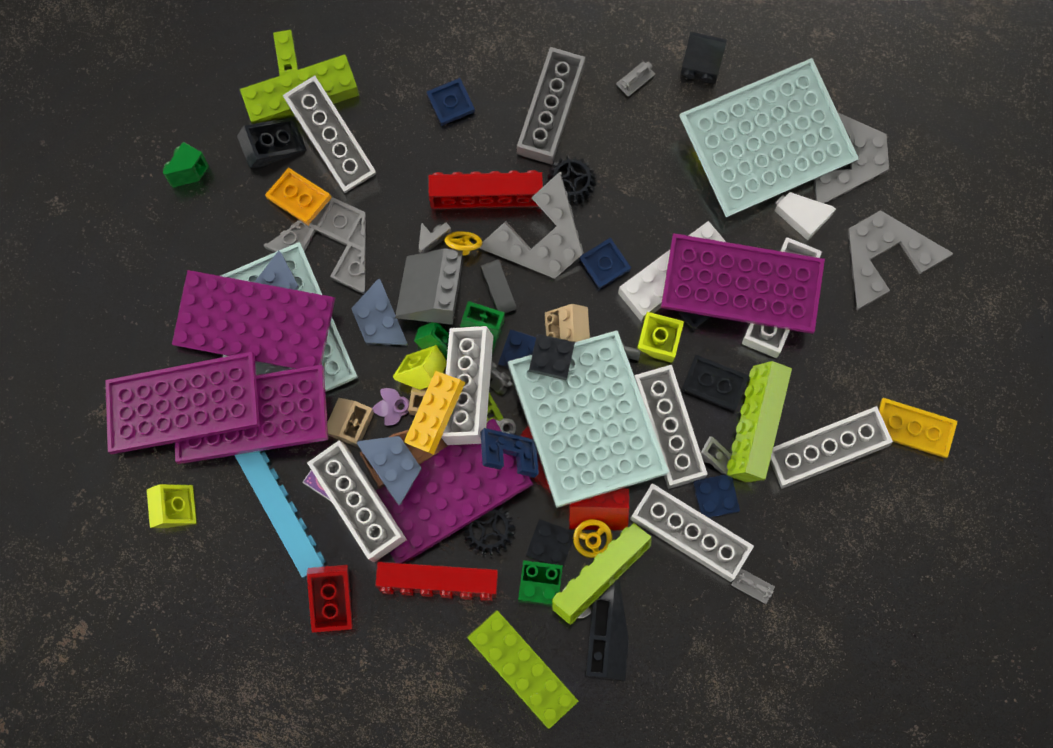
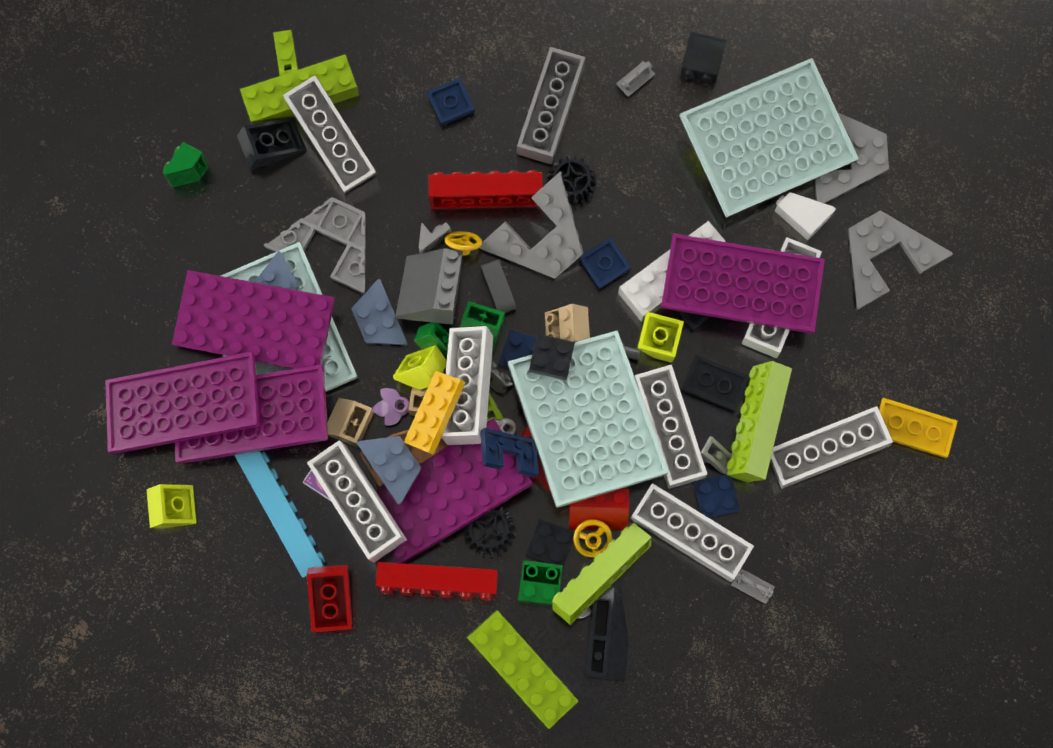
(298, 196): light orange plate -> none

